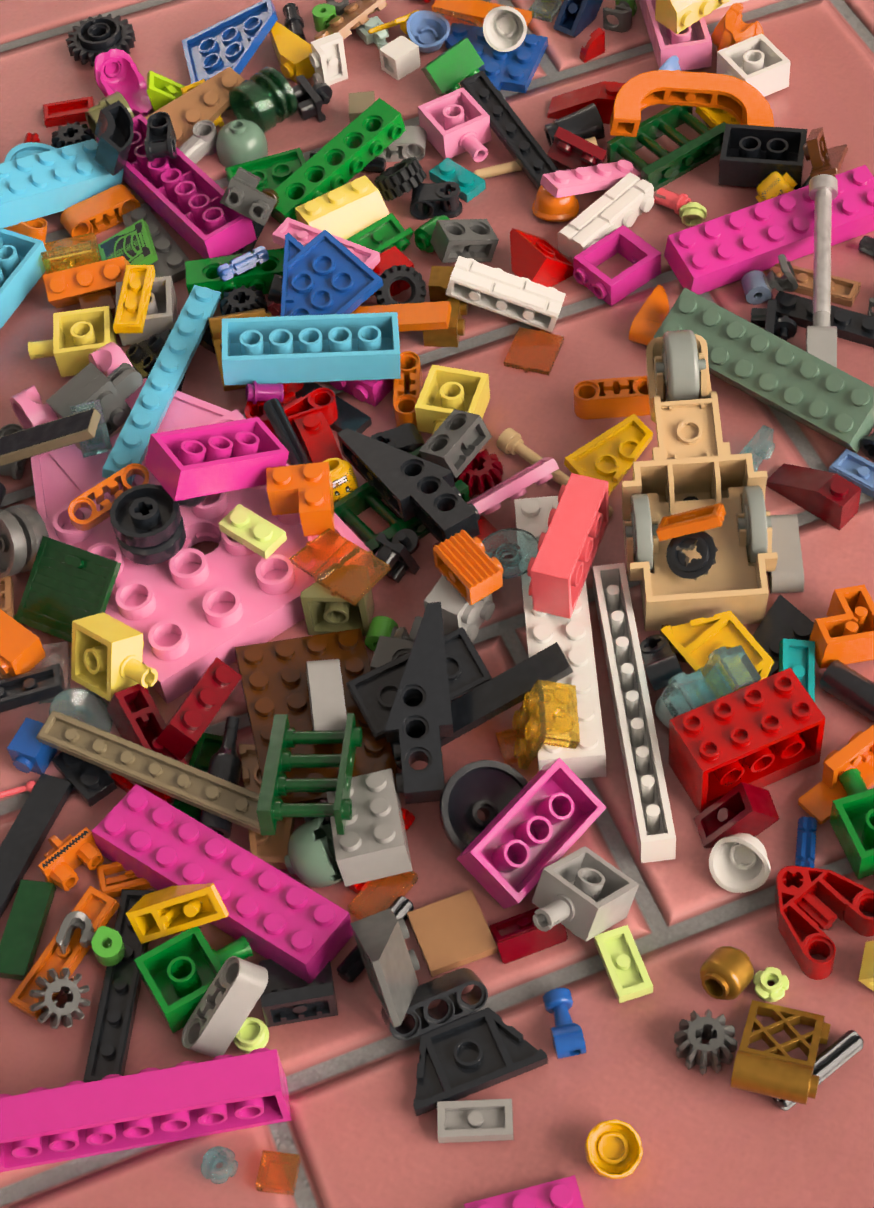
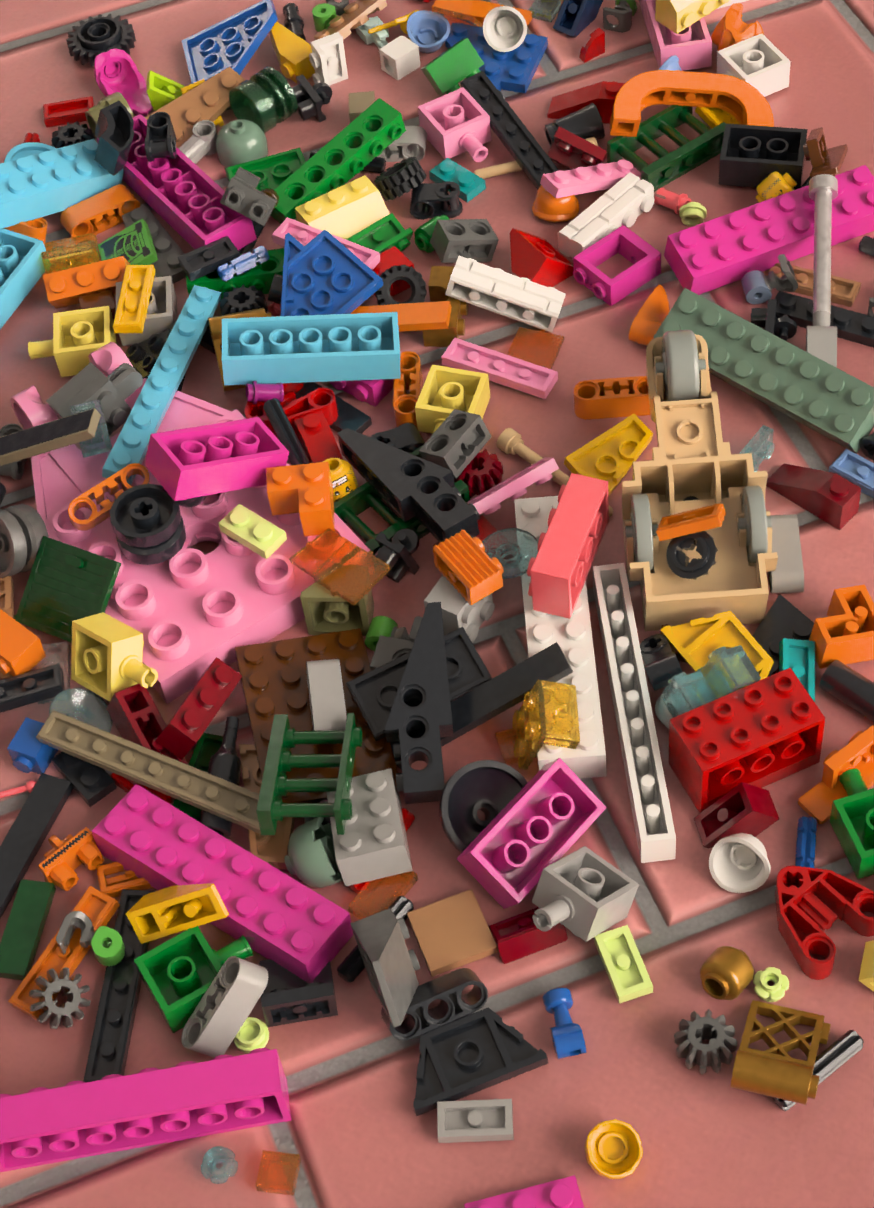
(208, 258): none -> black plate
(500, 368): none -> bright pink plate

